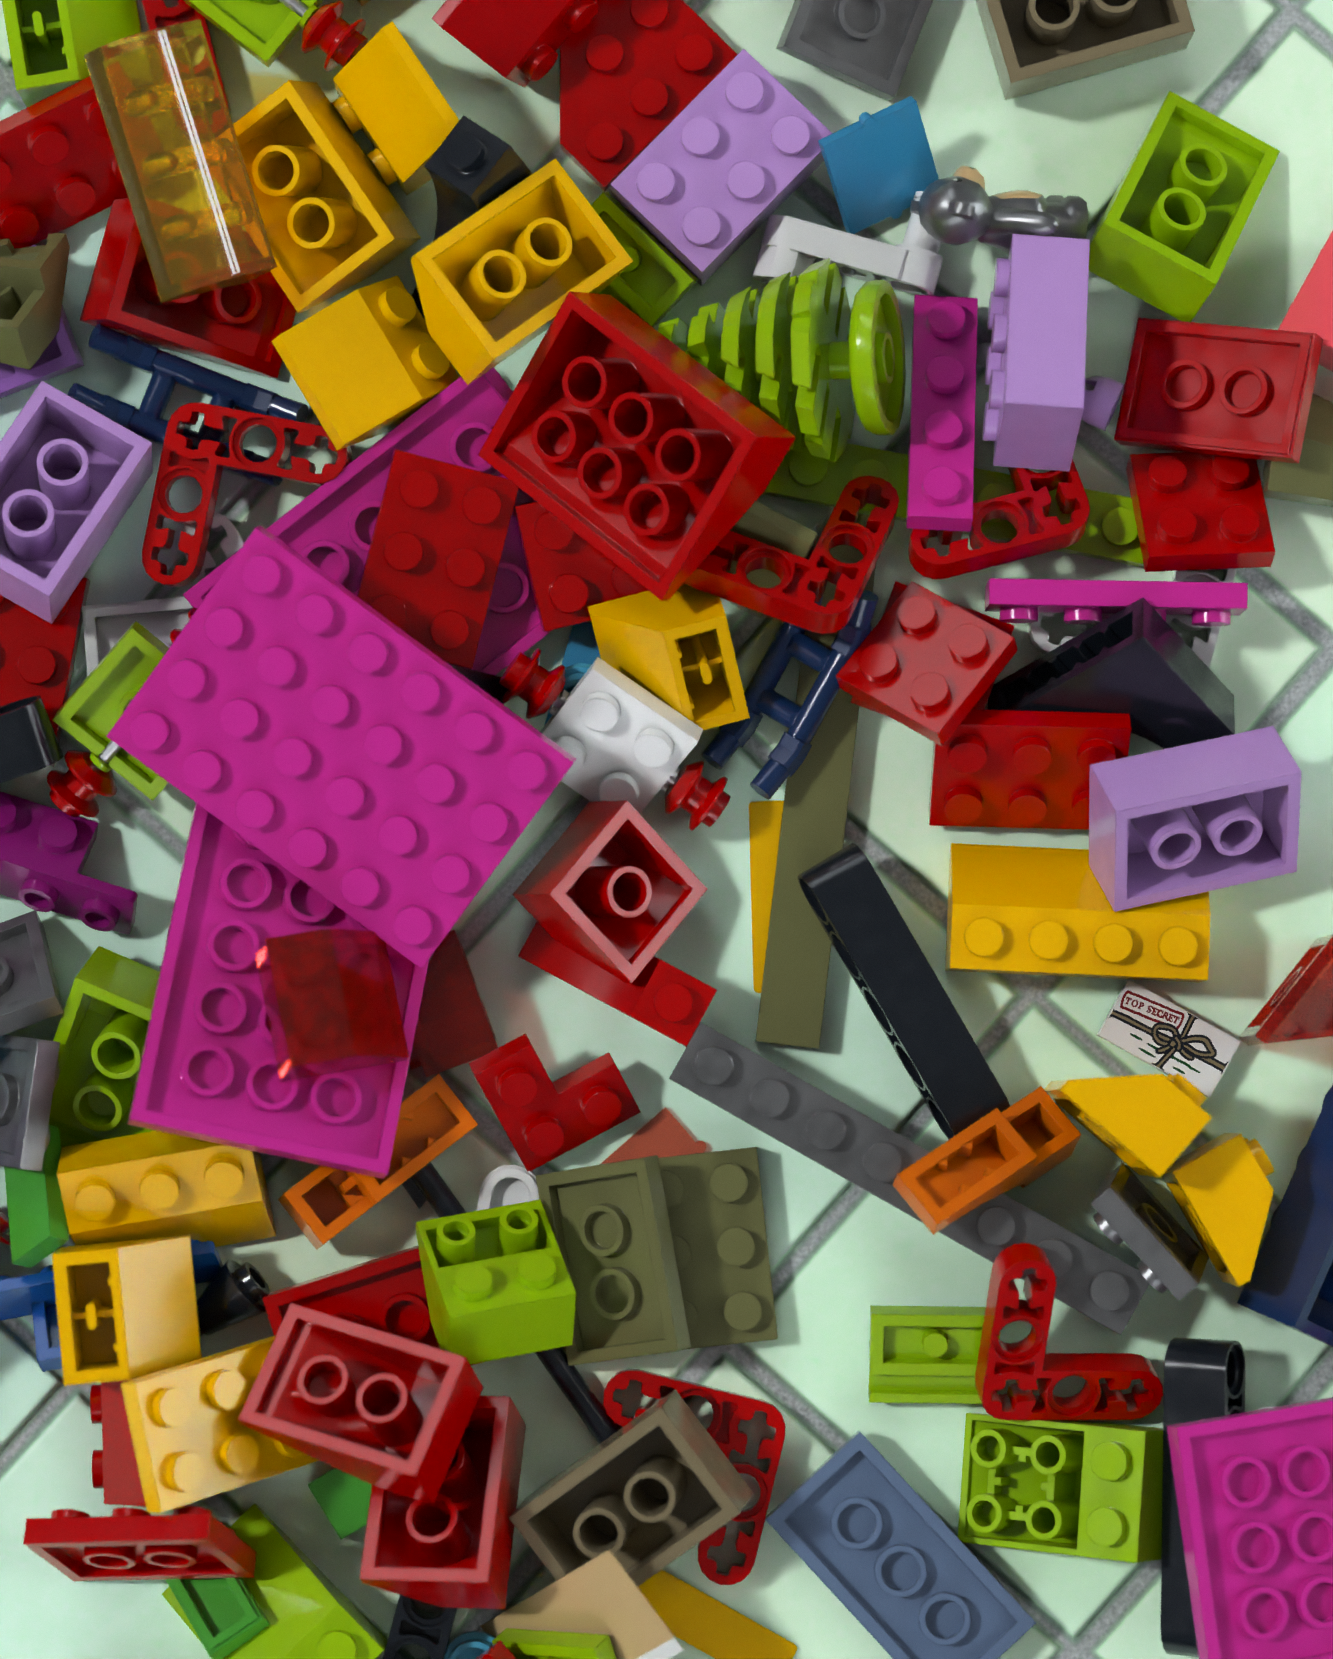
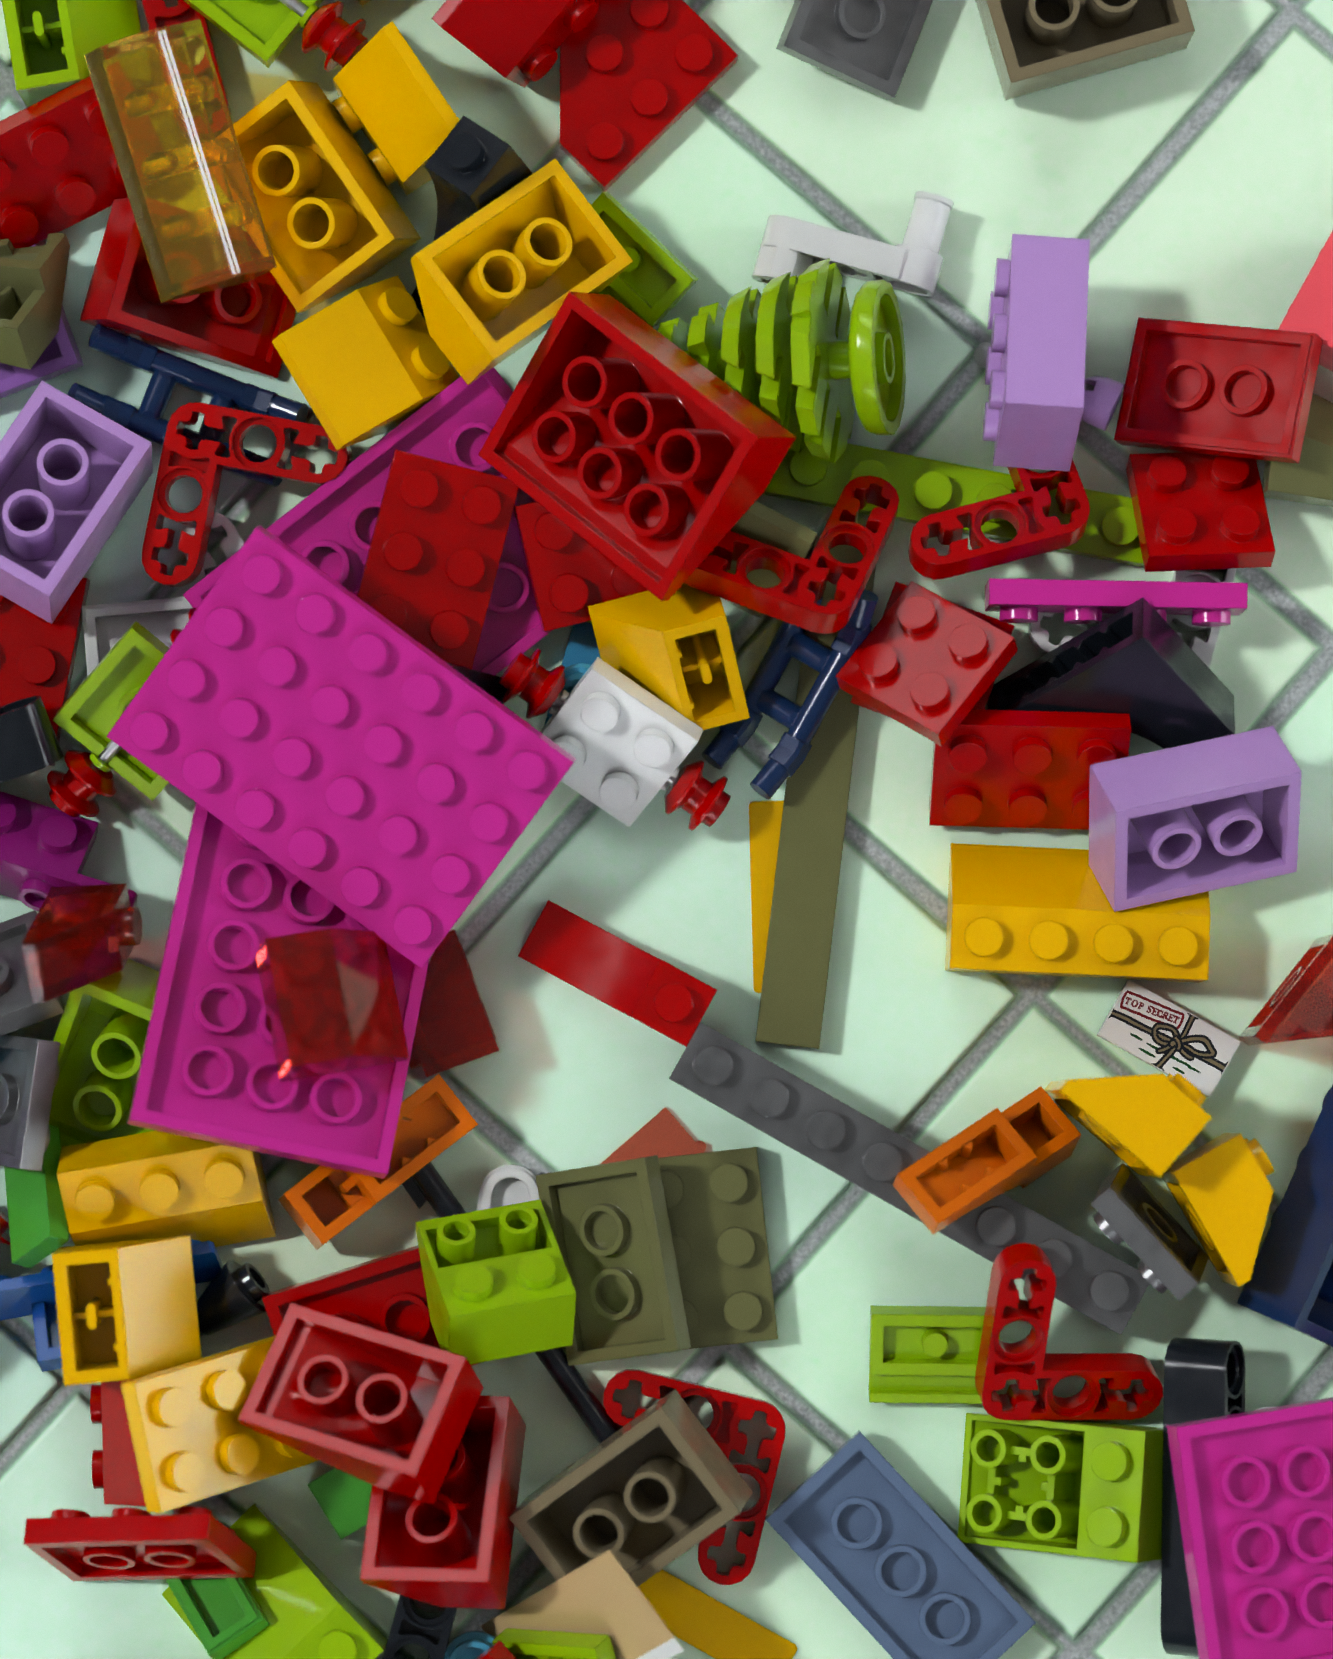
(79, 938): none -> clear red slope
(547, 1115): red plate -> none
(611, 889): red slope -> none
(722, 166): lavender brick -> none
(879, 164): dark azure piece -> none
(902, 990): black beam -> none
(942, 413): dark pink plate -> none
(961, 211): flat silver piece -> none
(1180, 208): lime slope -> none

